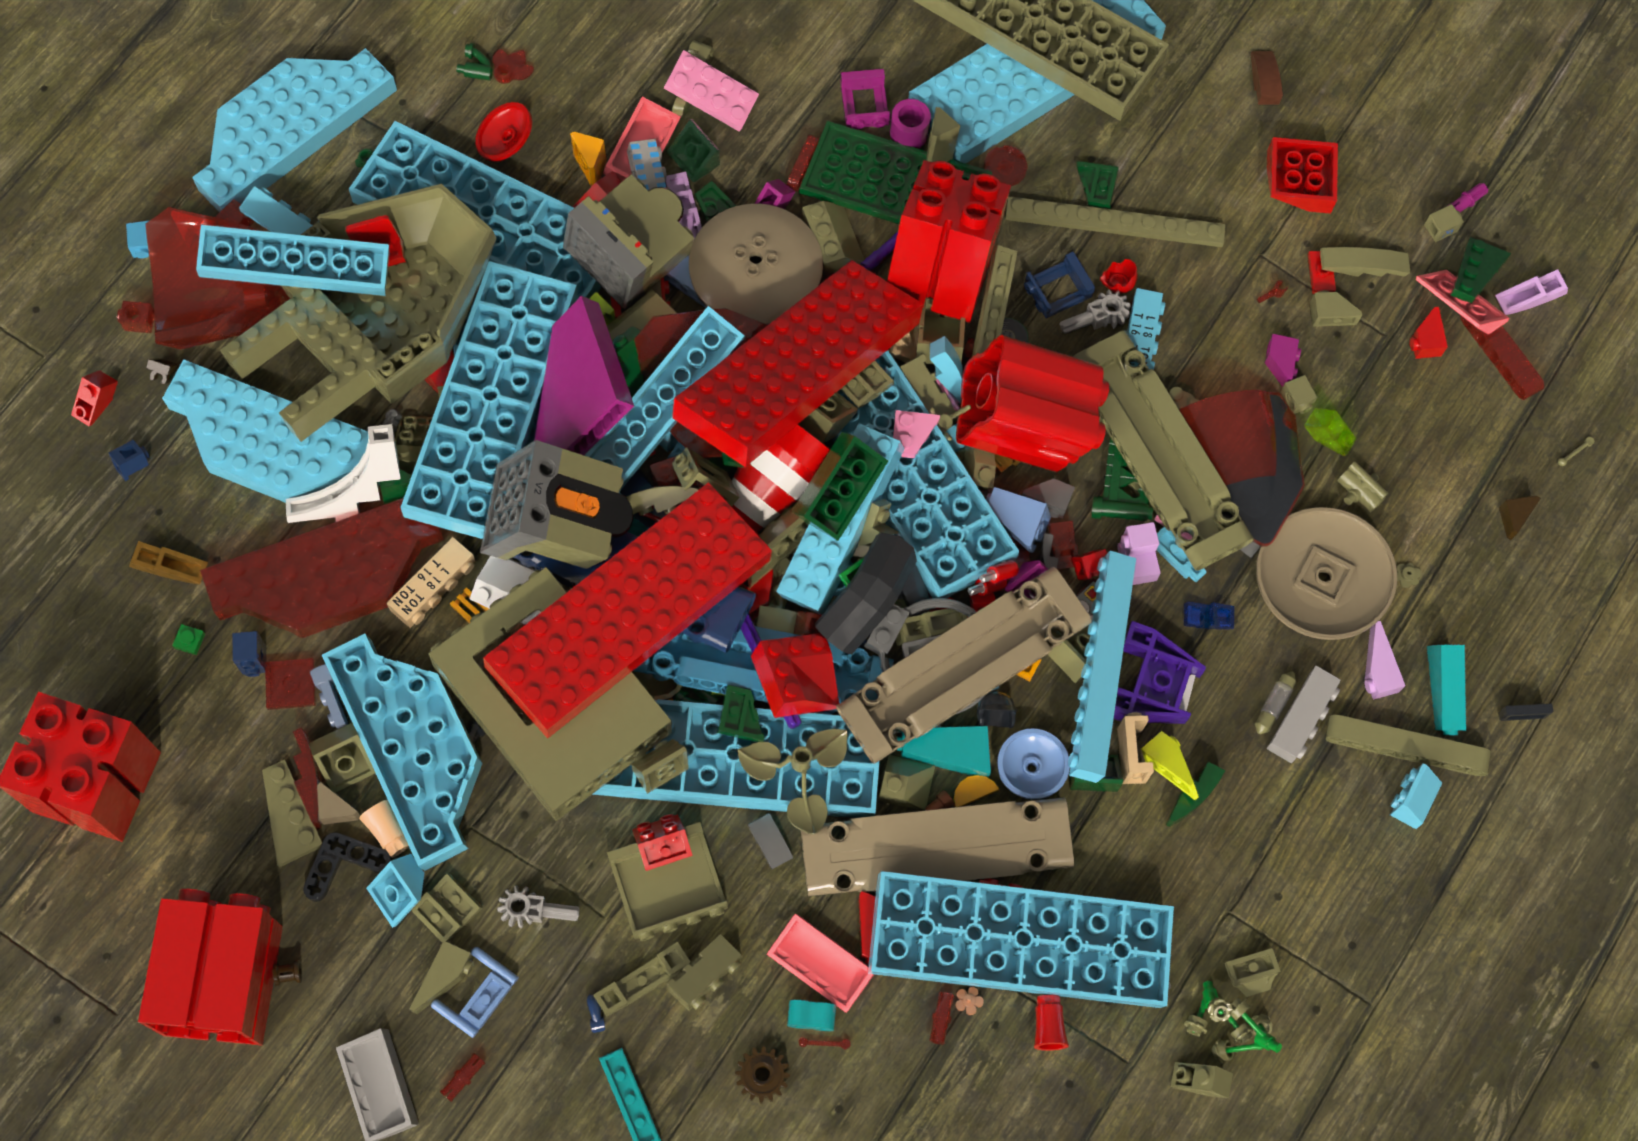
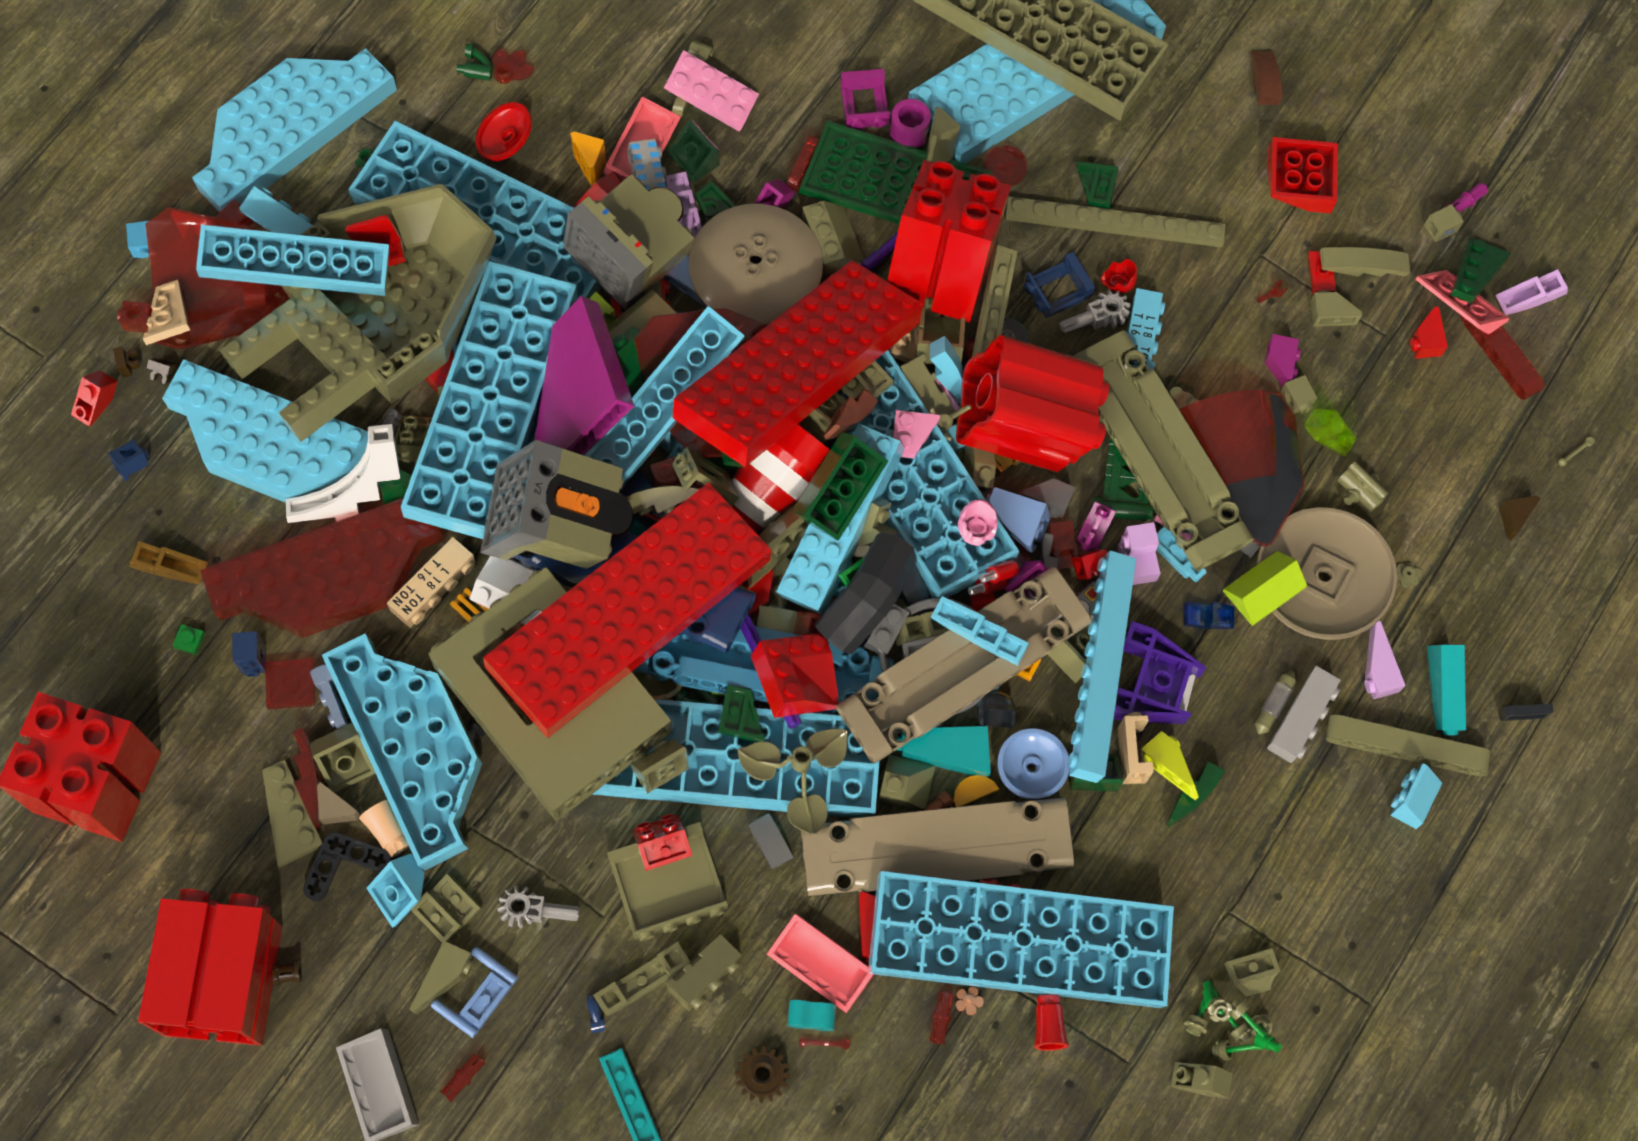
(123, 361): none -> dark brown tile
(168, 313): none -> tan wing
(850, 414): none -> copper slope
(977, 522): none -> bright pink hair
(979, 630): none -> medium azure slope
(1095, 526): none -> magenta hinge
(1266, 587): none -> lime slope

